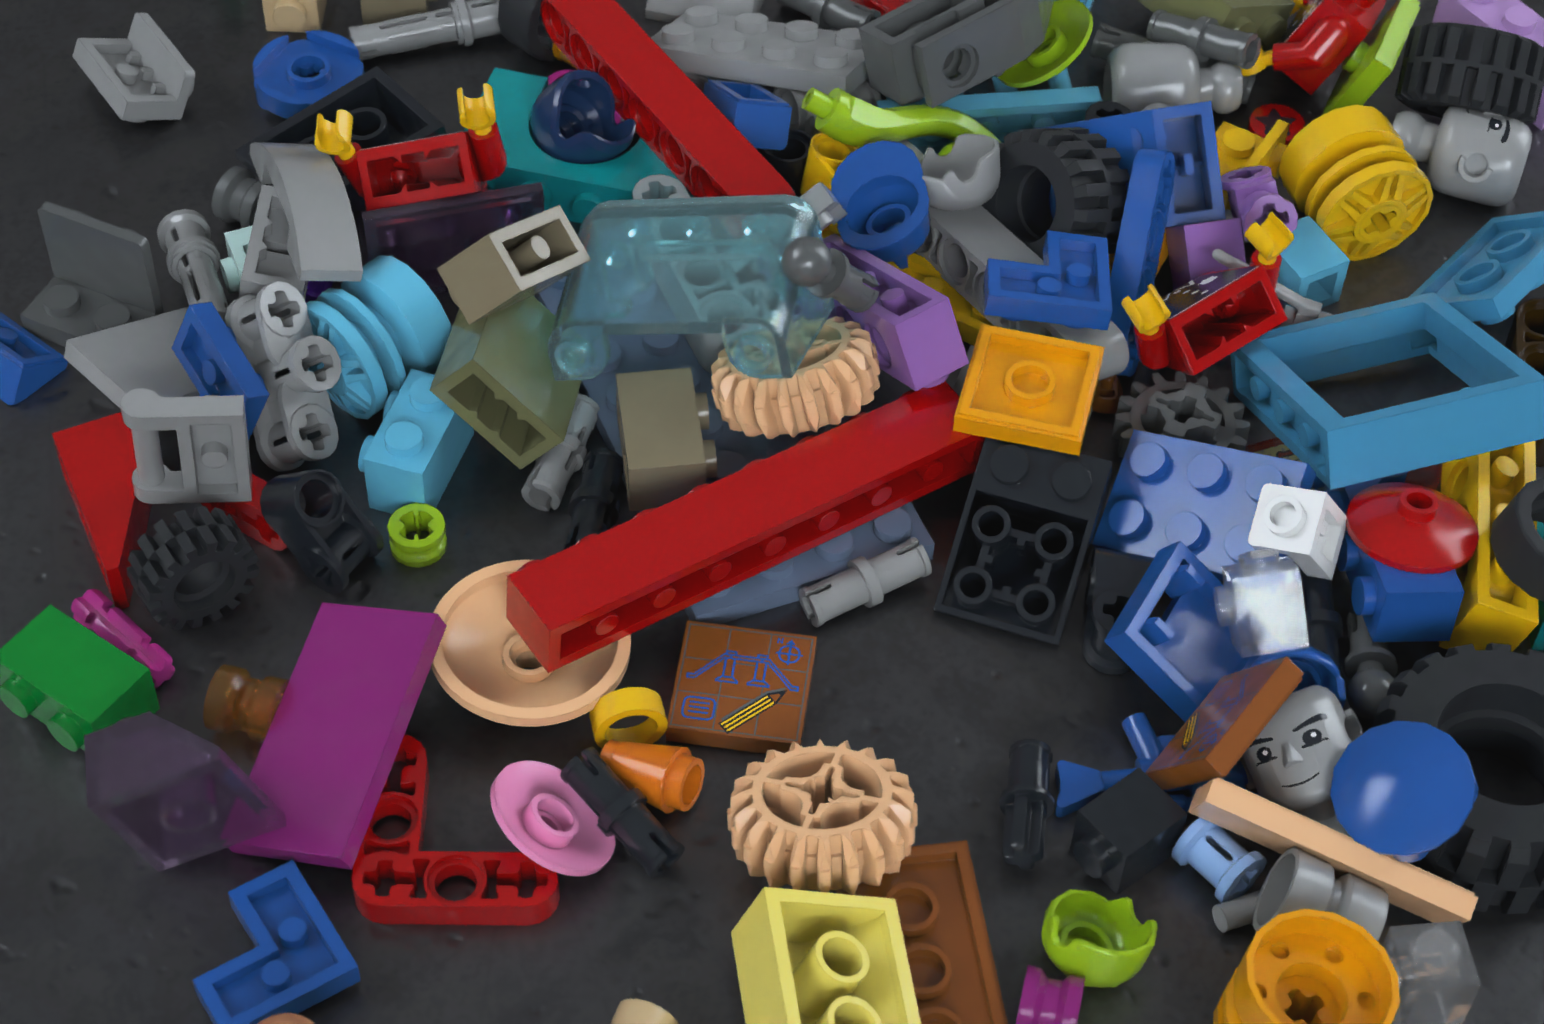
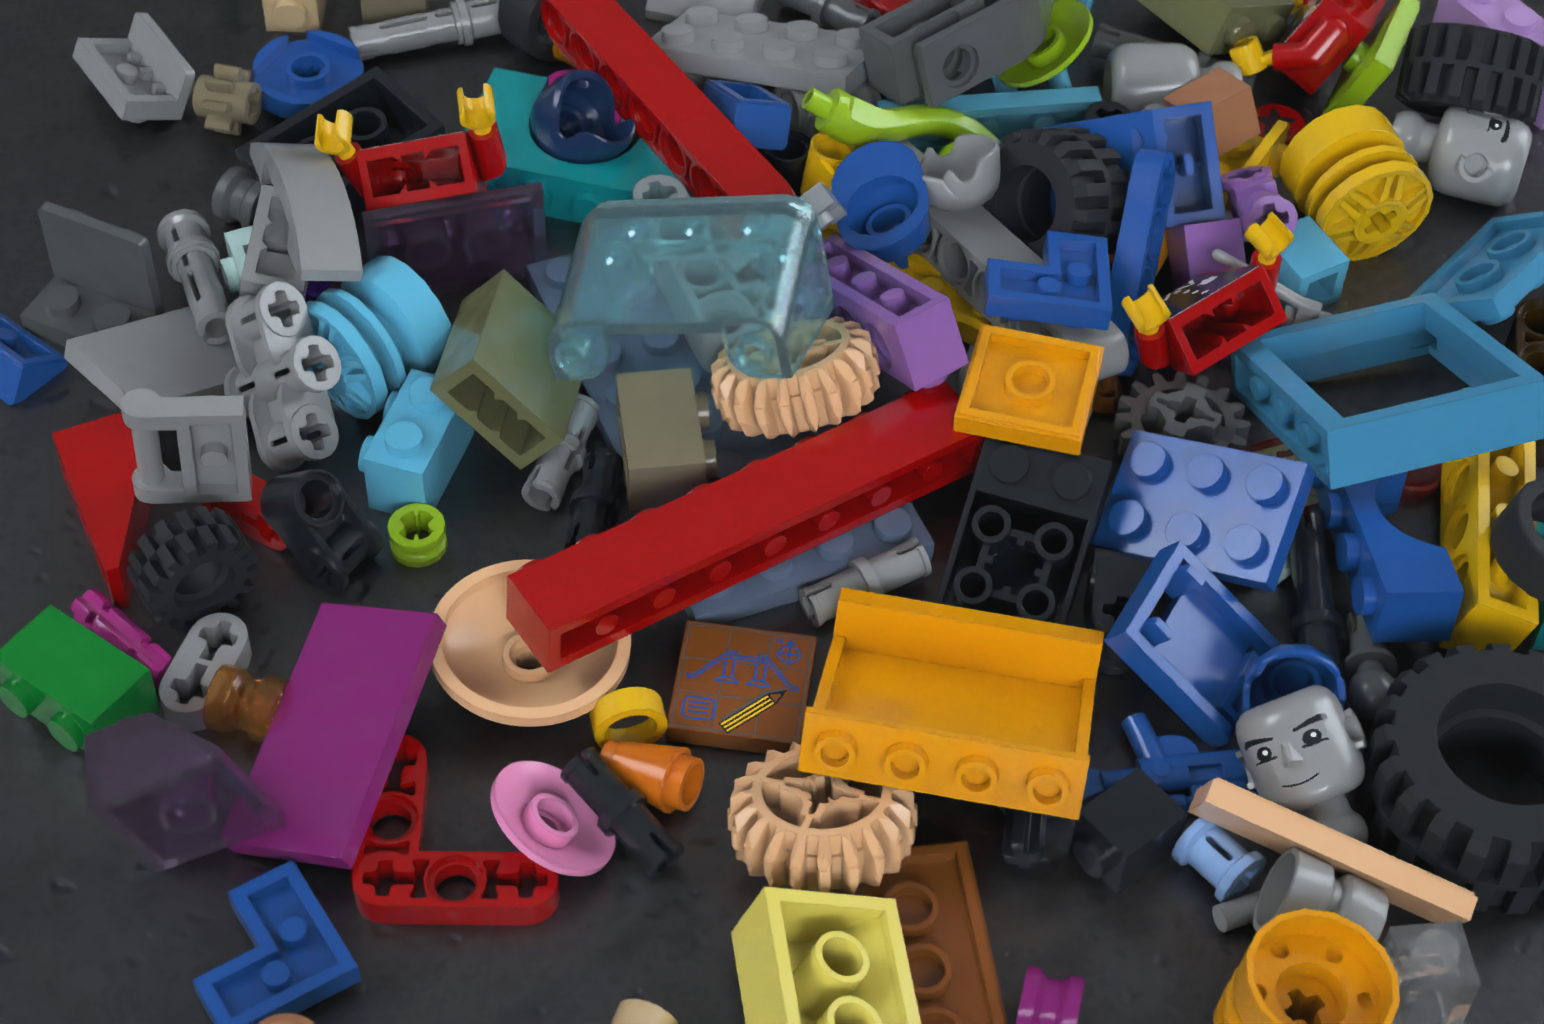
(194, 666): none -> light grey beam
(217, 362): blue plate -> none
(227, 99): none -> dark tan gear
(513, 264): dark tan brick -> none
(828, 274): dark grey pin -> none
(955, 704): none -> light orange panel
(1096, 937): lime hair -> none
(1205, 38): dark grey pin -> none
(1225, 724): dark orange tile -> none
(1231, 105): none -> nougat brick
(1262, 604): clear brick -> none
(1301, 525): white bracket -> none
(1403, 789): blue dish -> none
(1412, 528): red dish -> none

